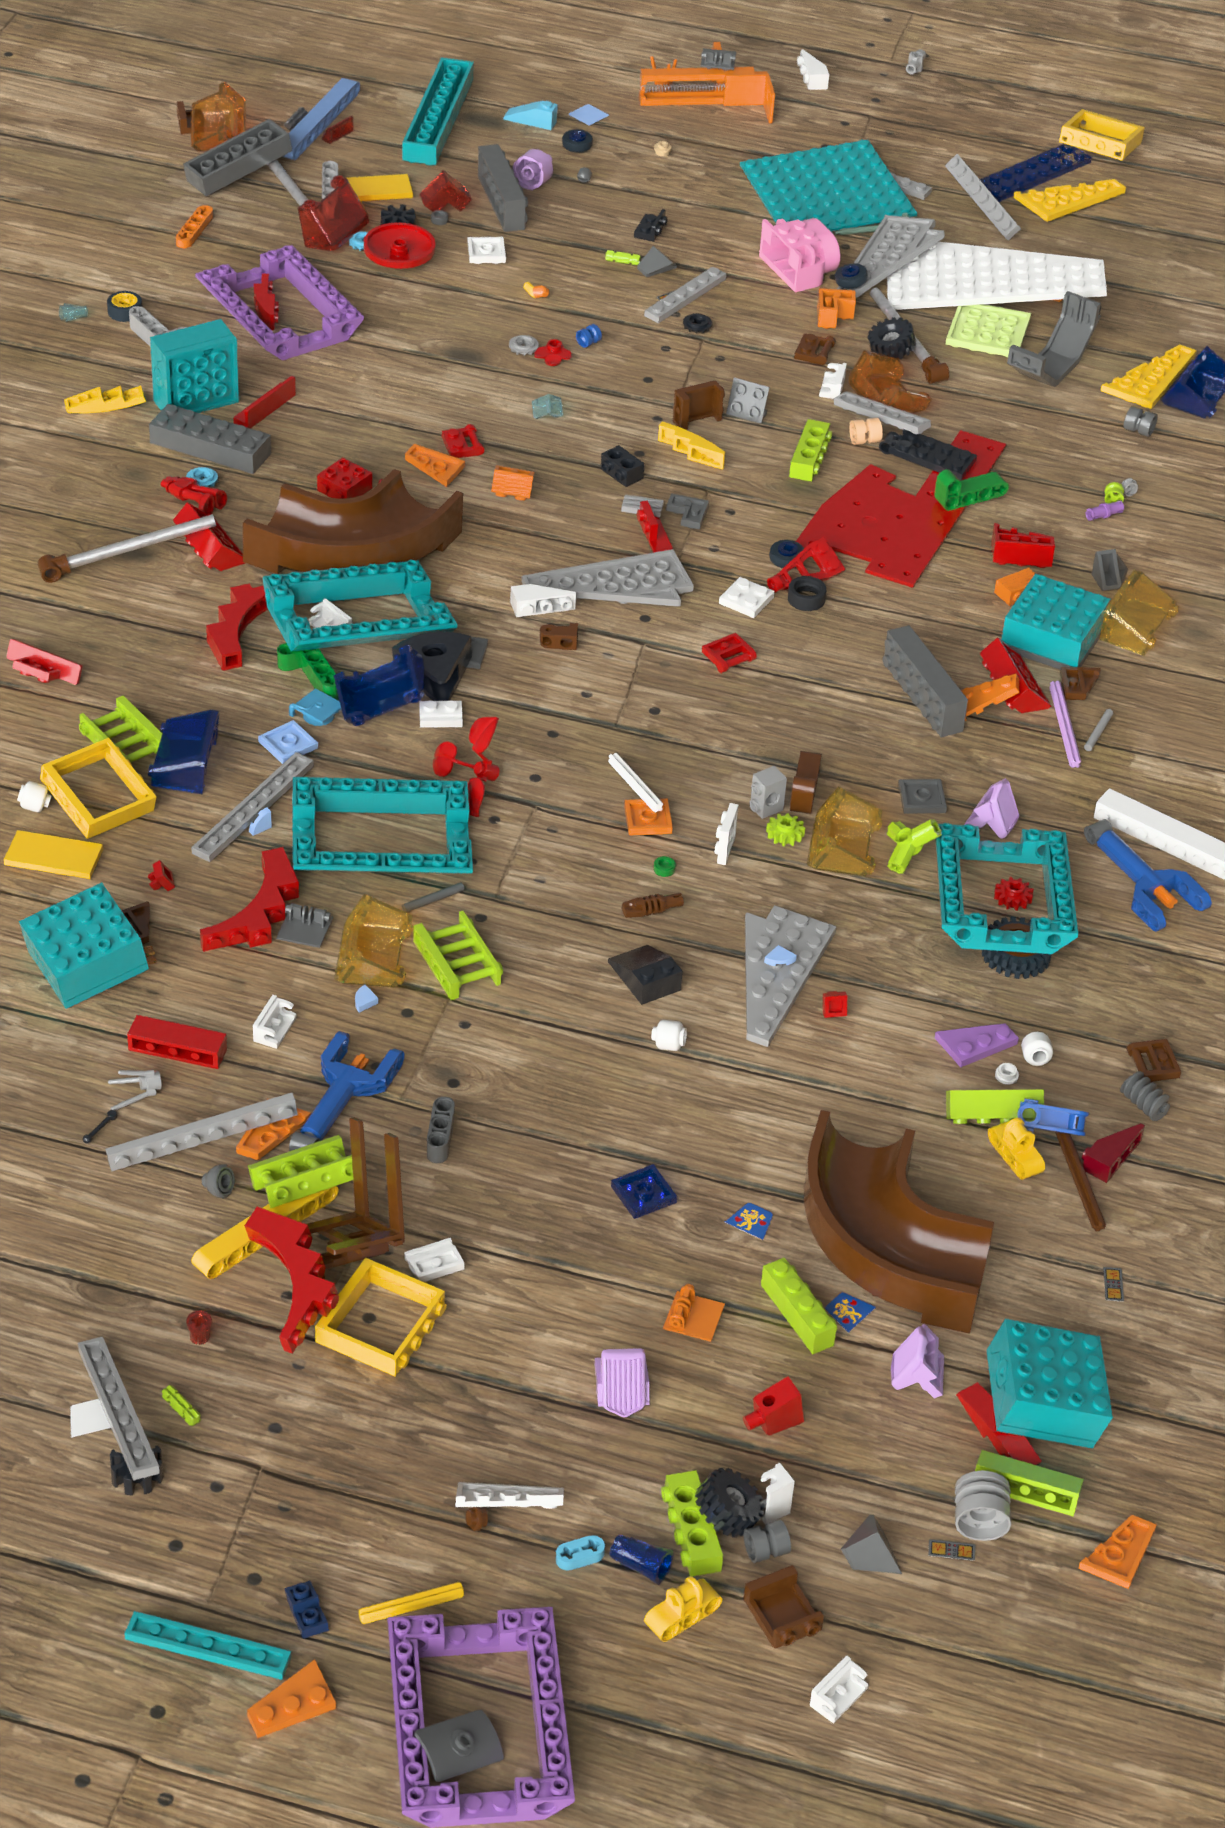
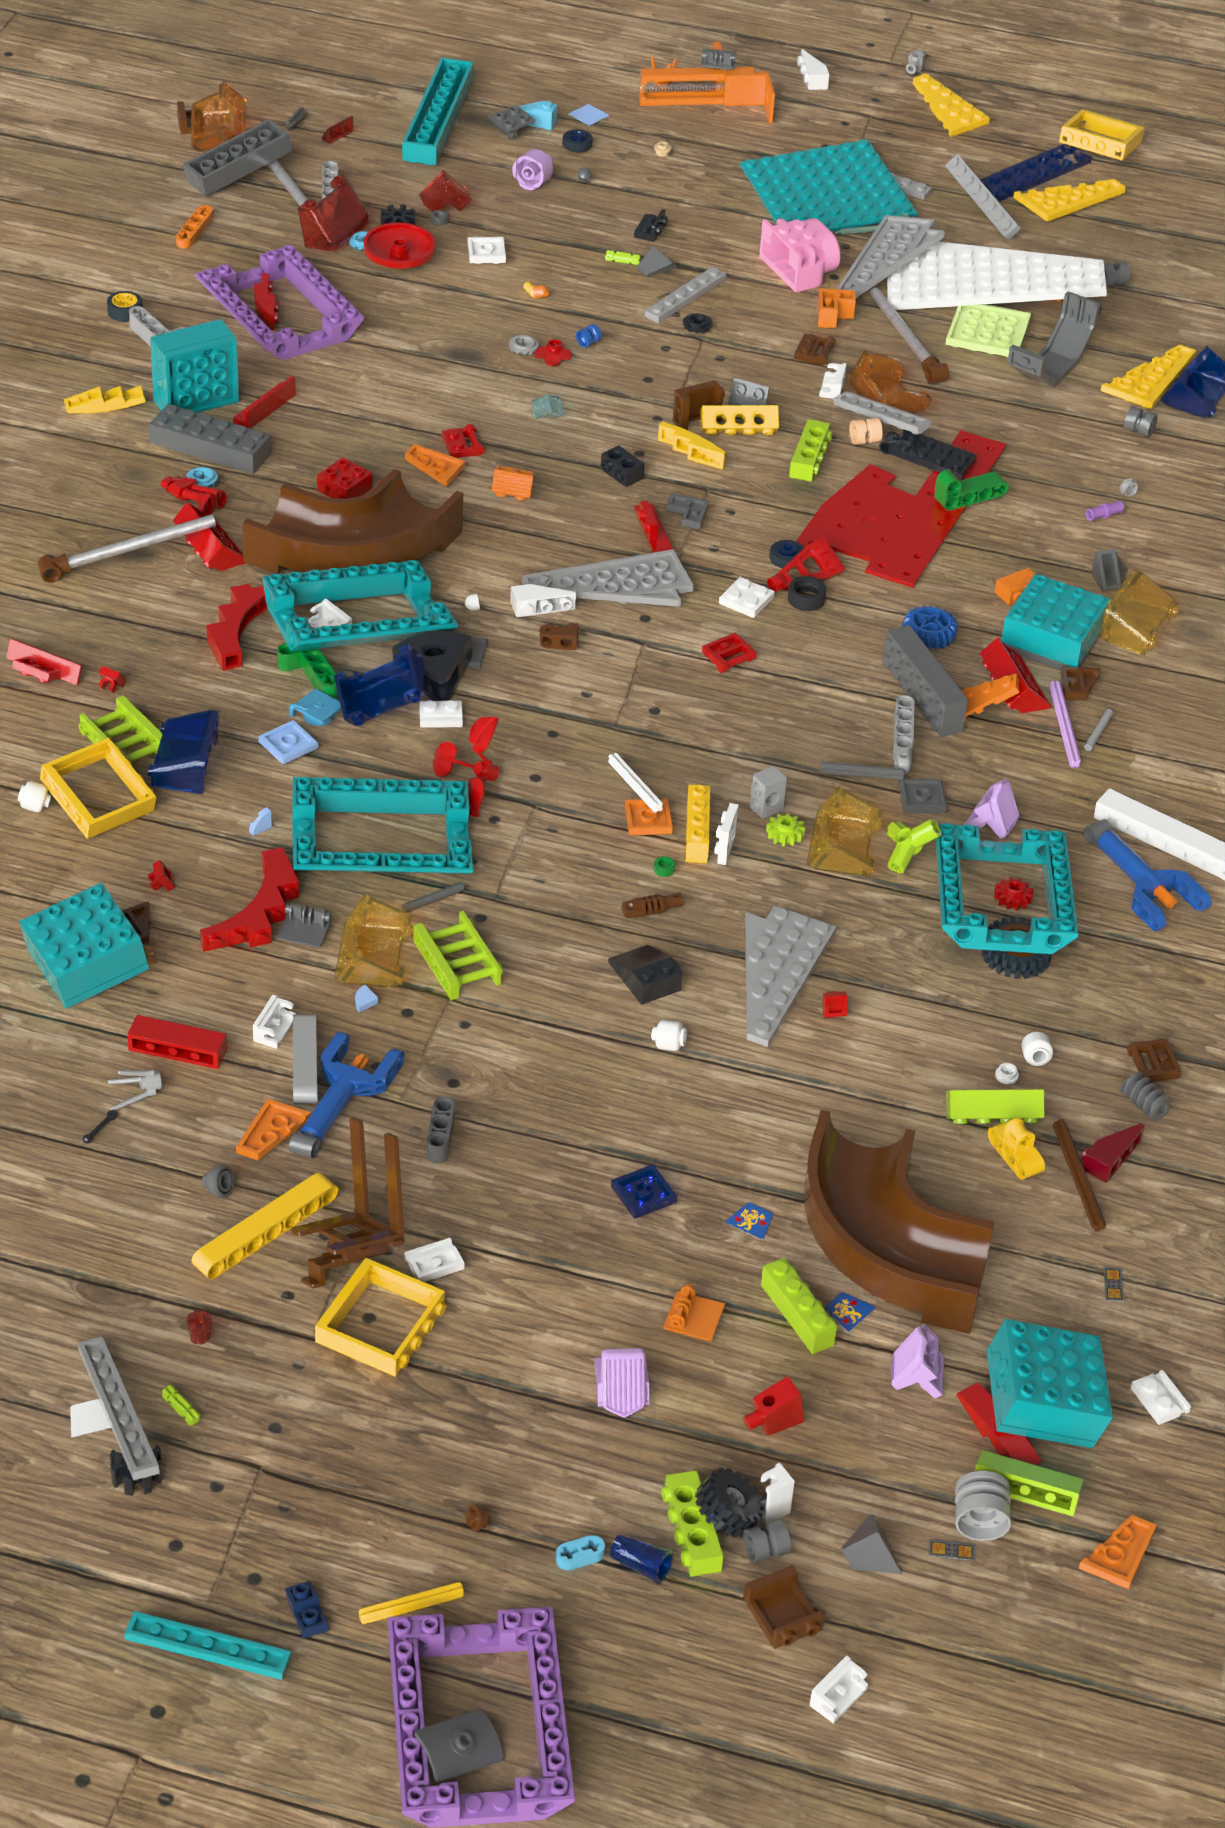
(53, 854): yellow tile -> none
(71, 312): clear light blue cone -> none
(111, 676): none -> red tile
(201, 1131): light grey plate -> none
(247, 811): light grey plate -> none
(292, 1702): orange wing -> none
(302, 1171): lime fence -> none
(304, 1059): none -> light grey beam
(310, 1293): red arch -> none
(321, 116): medium blue beam -> none
(382, 187): yellow tile -> none
(472, 602): none -> white hinge
(502, 188): dark grey brick -> none
(507, 1495): white wing -> none
(511, 120): none -> dark grey hinge
(632, 504): light grey tile -> none
(682, 1608): yellow beam -> none
(697, 823): none -> yellow brick
(767, 413): none -> yellow brick
(780, 956): light blue tile -> none
(805, 782): reddish brown beam -> none
(851, 276): black wheel -> none
(862, 771): none -> dark grey axle
(892, 338): black bush -> none
(903, 733): none -> light grey piece
(932, 626): none -> blue gear
(948, 107): none -> yellow wing
(976, 1043): medium lavender wing -> none
(1021, 548): red wedge -> none
(1053, 1118): piece -> none
(1110, 491): lime wheel -> none
(1116, 273): none -> dark grey wheel
(1160, 1397): none -> white plate

